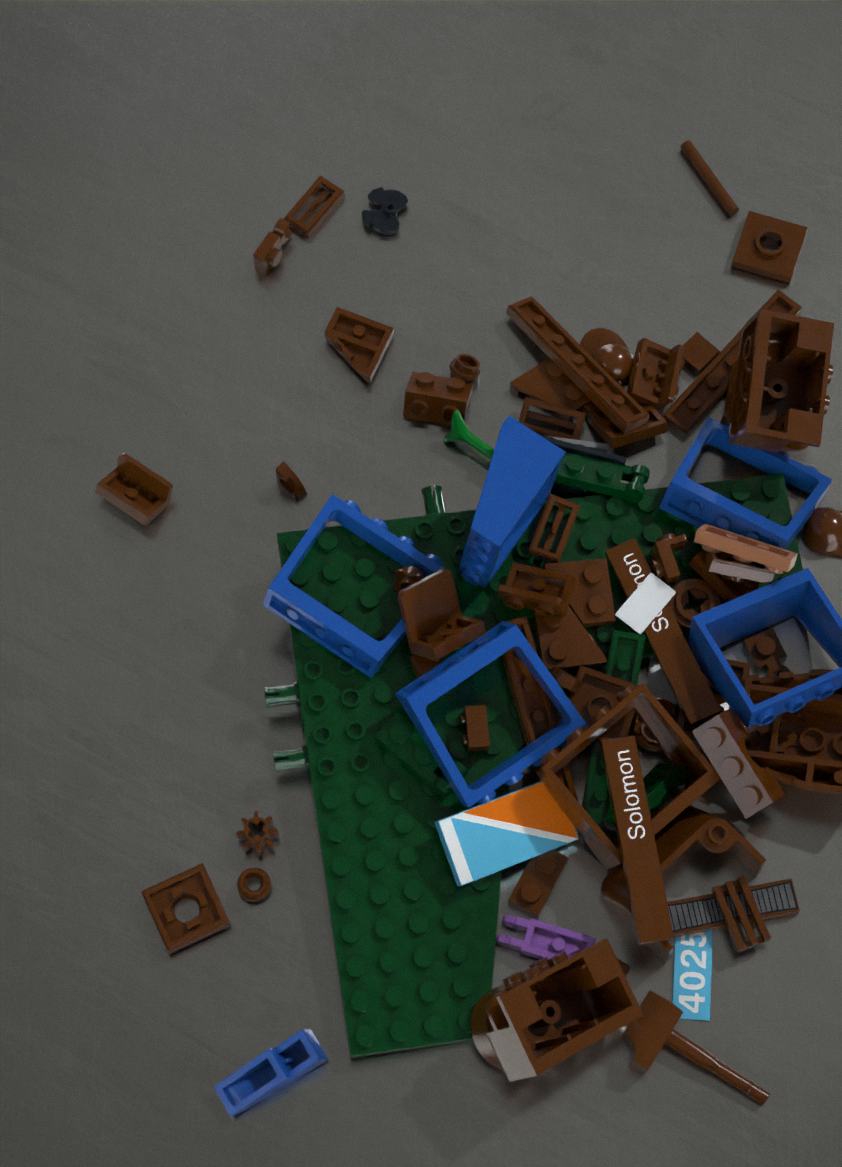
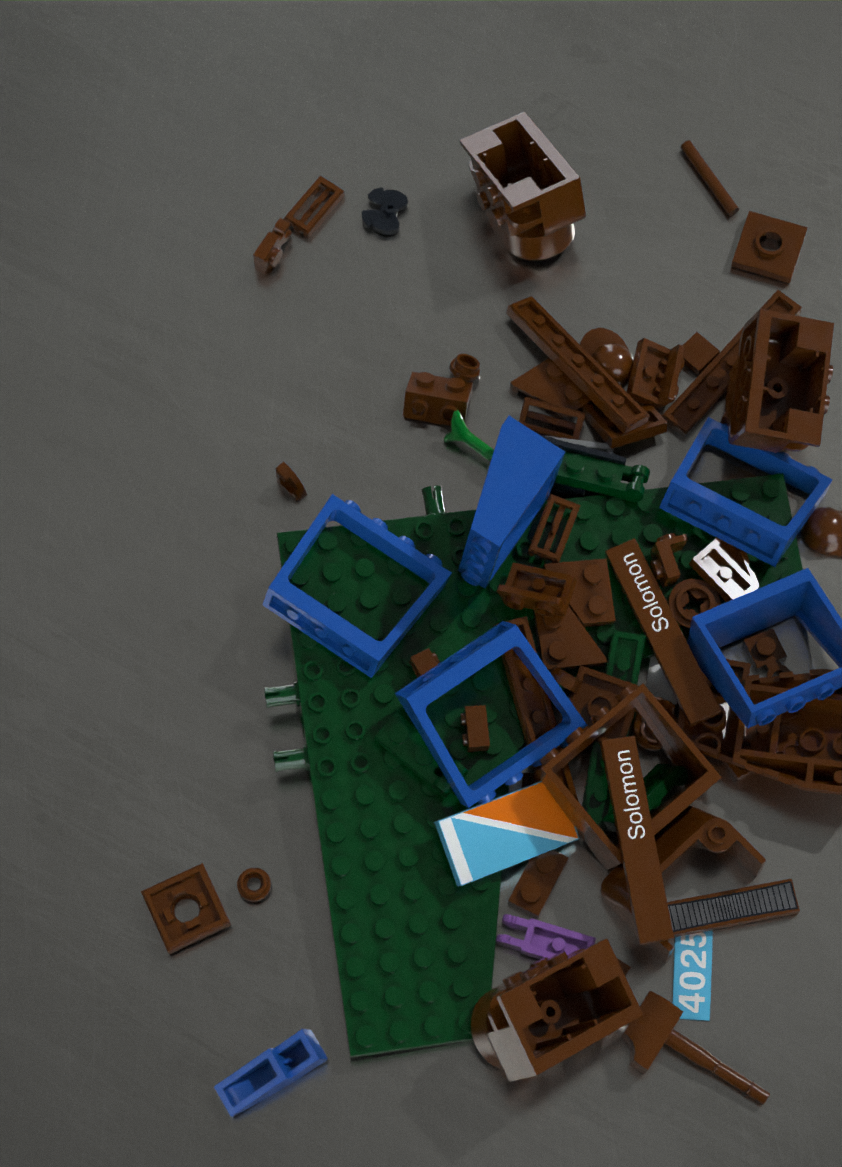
(135, 489): reddish brown bracket -> none
(258, 824): reddish brown gear -> none
(359, 340): reddish brown wing -> none
(407, 576): reddish brown plate -> none
(435, 617): reddish brown bracket -> none
(525, 188): none -> reddish brown brick
(645, 603): white sticker -> none
(725, 747): reddish brown arch -> none
(730, 887): reddish brown tile -> none
(735, 570): reddish brown plate -> none
(745, 548): nougat plate -> none

